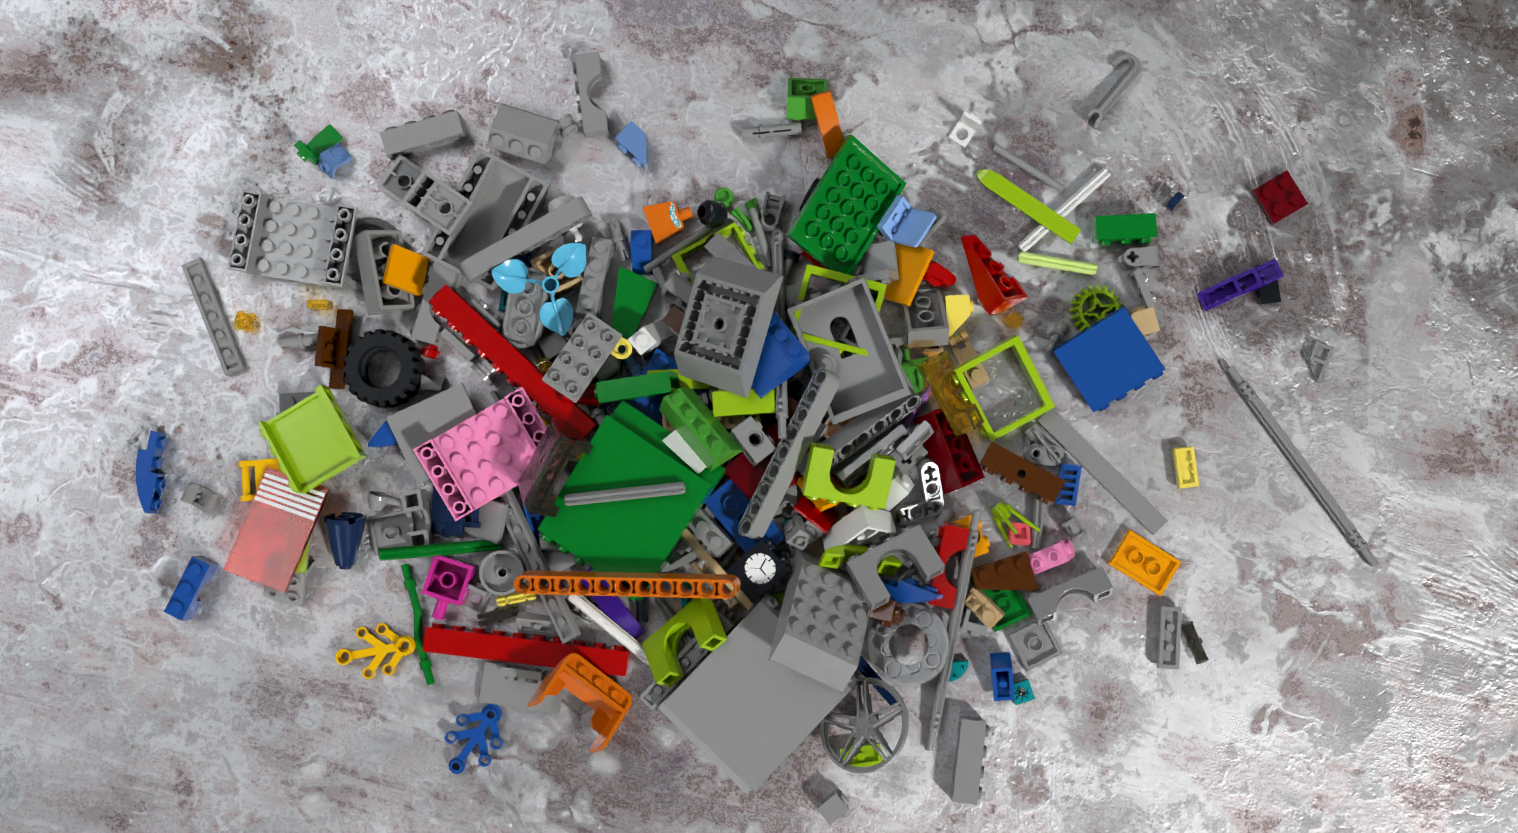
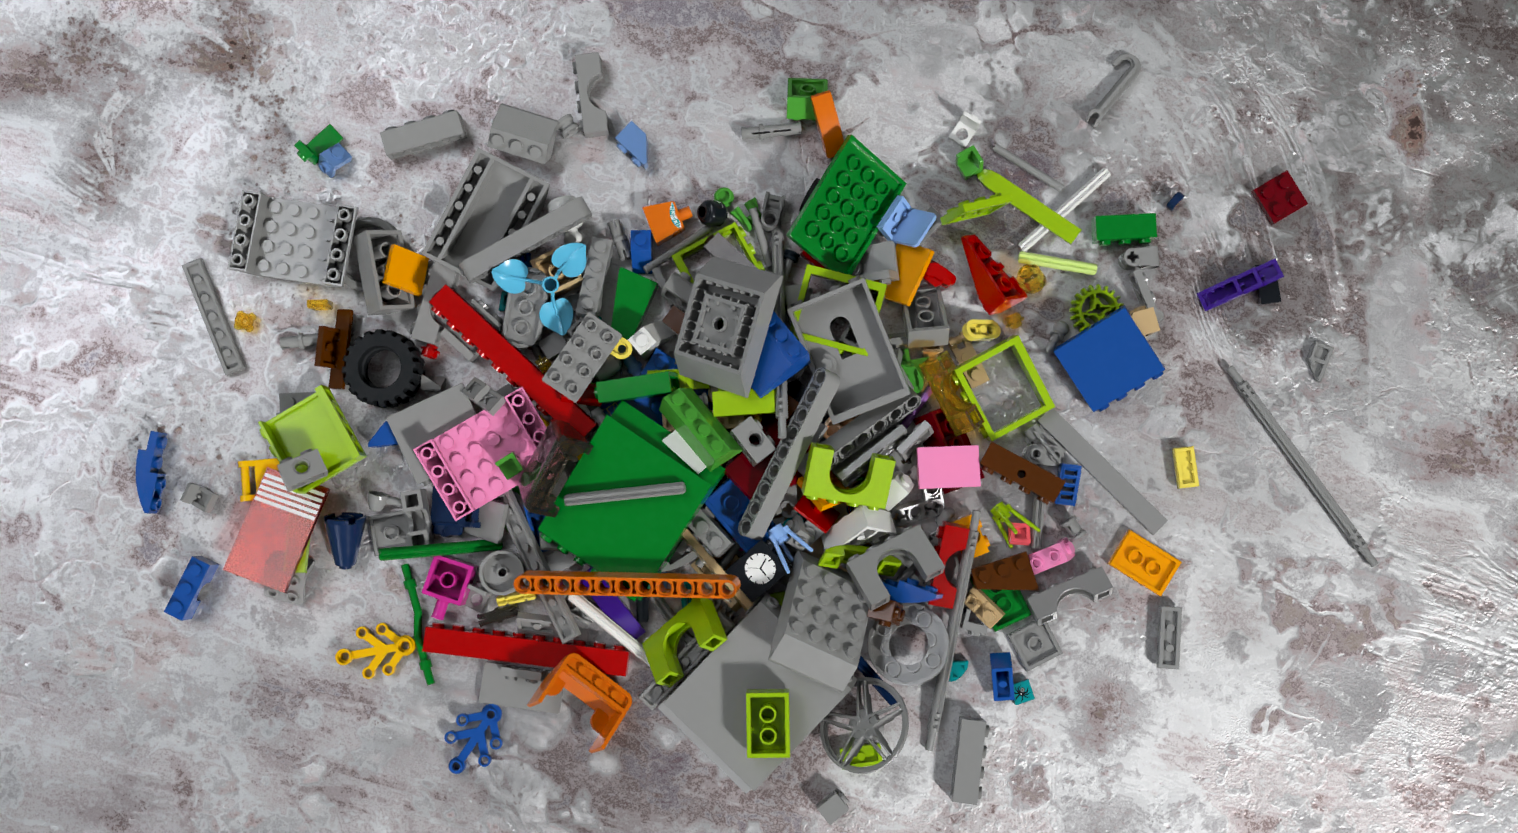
(295, 479): none -> light grey brick
(425, 195): light grey bracket -> none
(484, 396): none -> light grey slope
(486, 371): light grey wheel -> none
(510, 465): none -> bright green panel
(768, 723): none -> lime brick
(778, 536): none -> light blue plant
(948, 467): none -> bright pink tile
(957, 309): light yellow slope -> none
(969, 162): none -> bright green panel
(977, 330): none -> light yellow plate
(978, 208): none -> lime plate
(1031, 278): none -> clear yellow head
(1194, 642): clear smoke pin -> none

